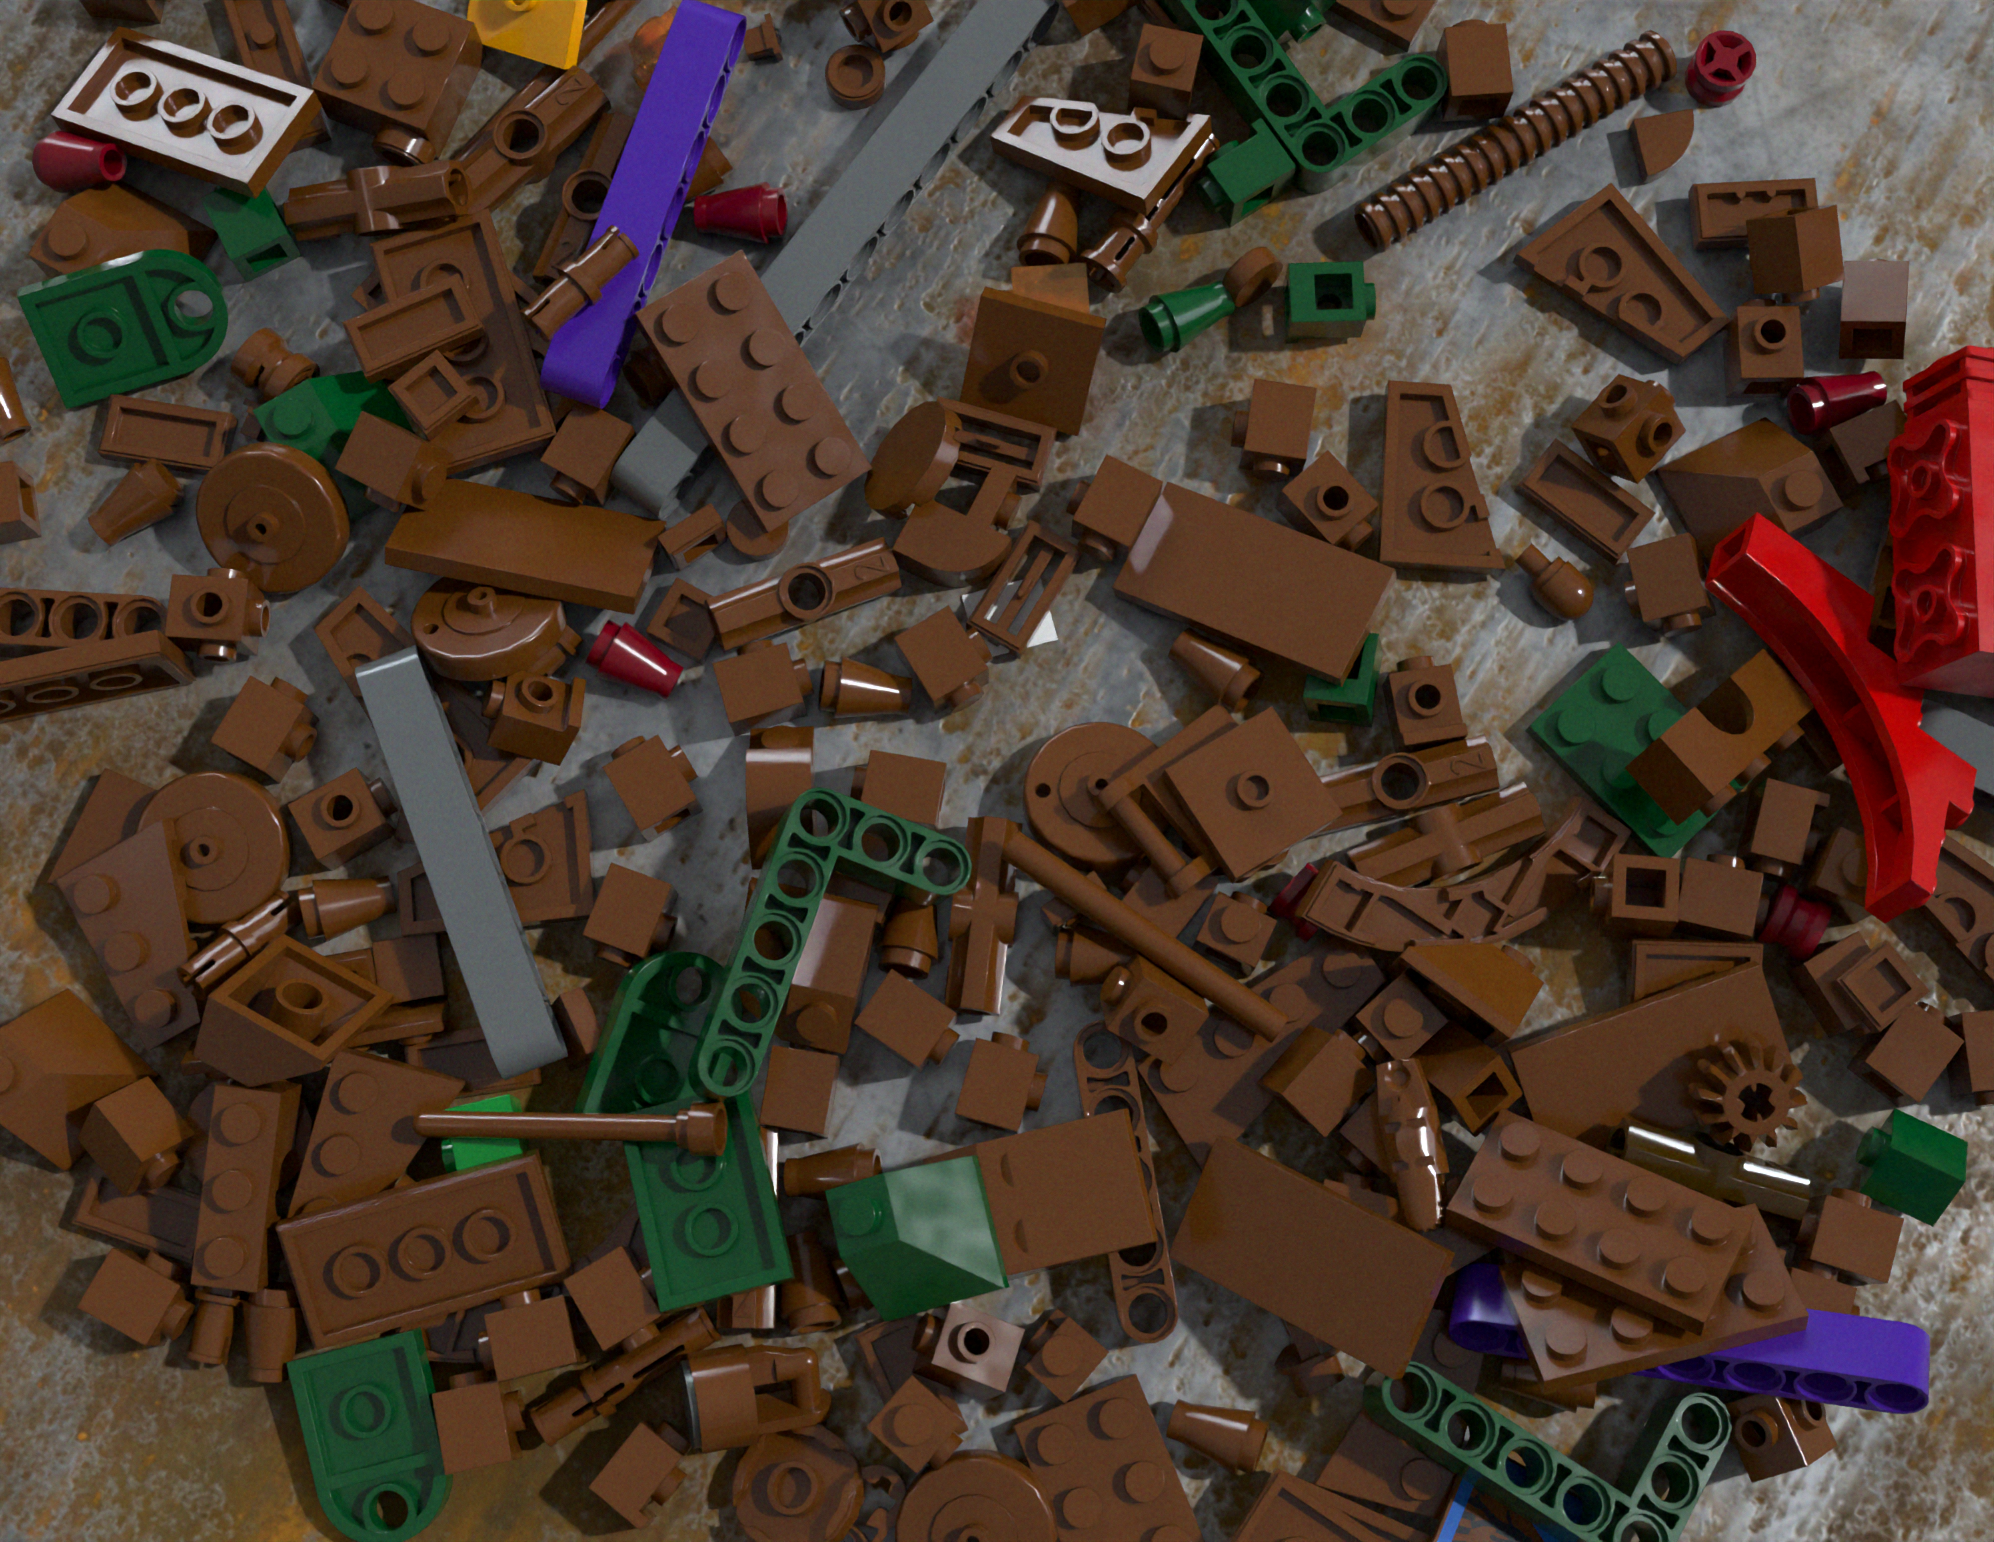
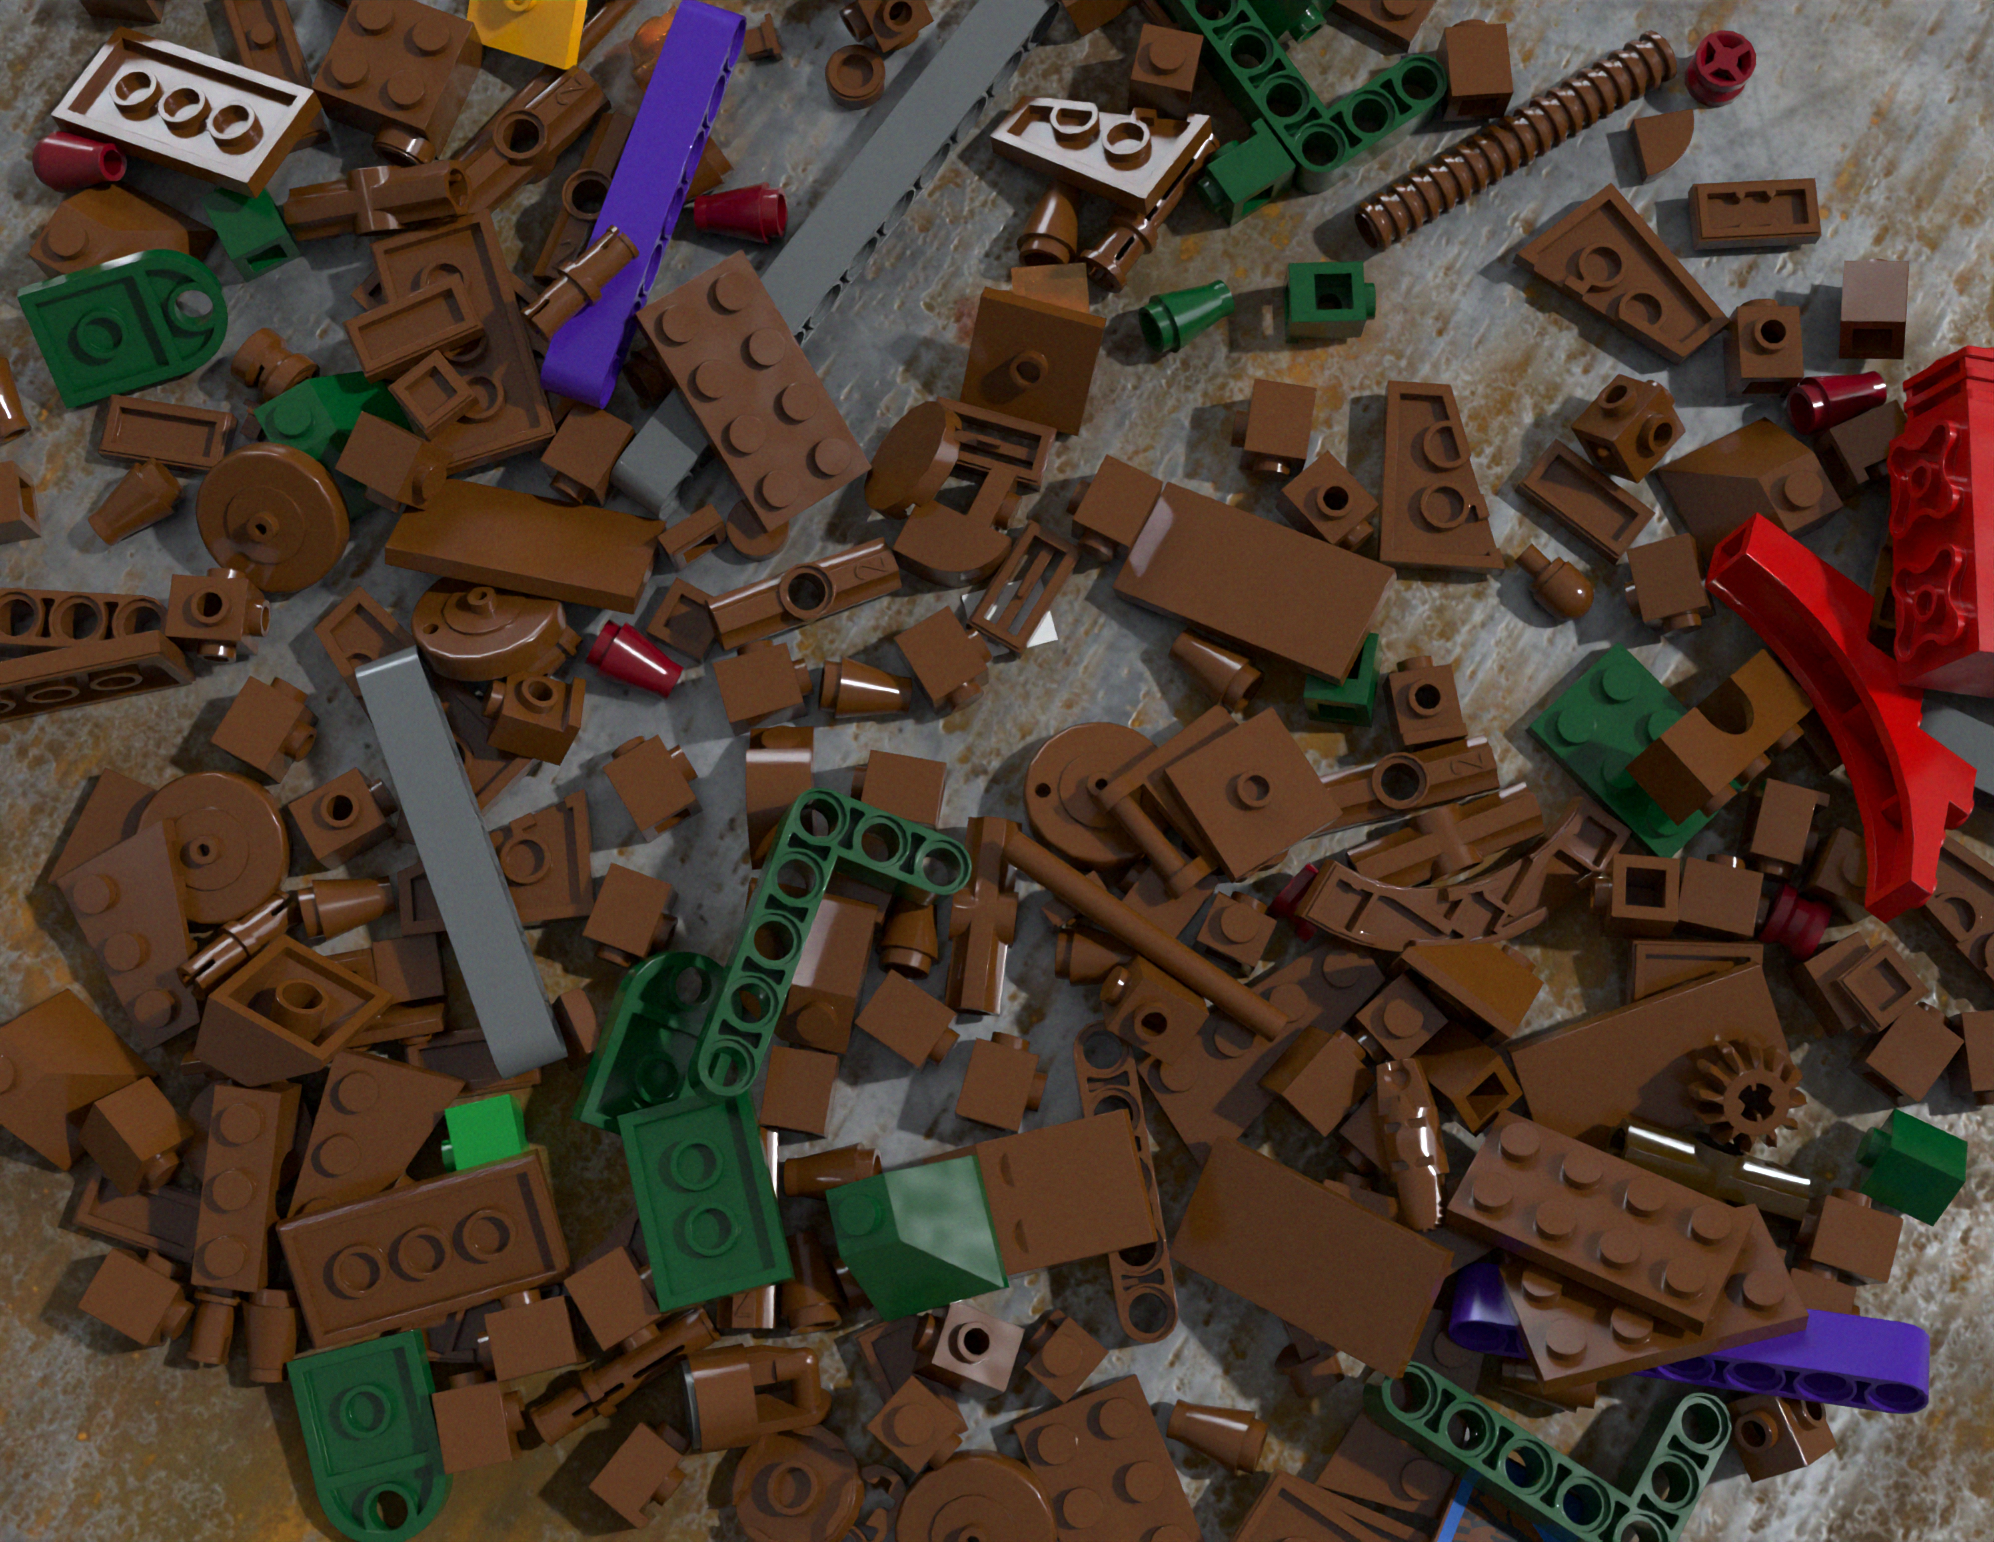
(695, 1128): reddish brown piece -> none
(1252, 275): reddish brown tile -> none
(1795, 252): reddish brown brick -> none

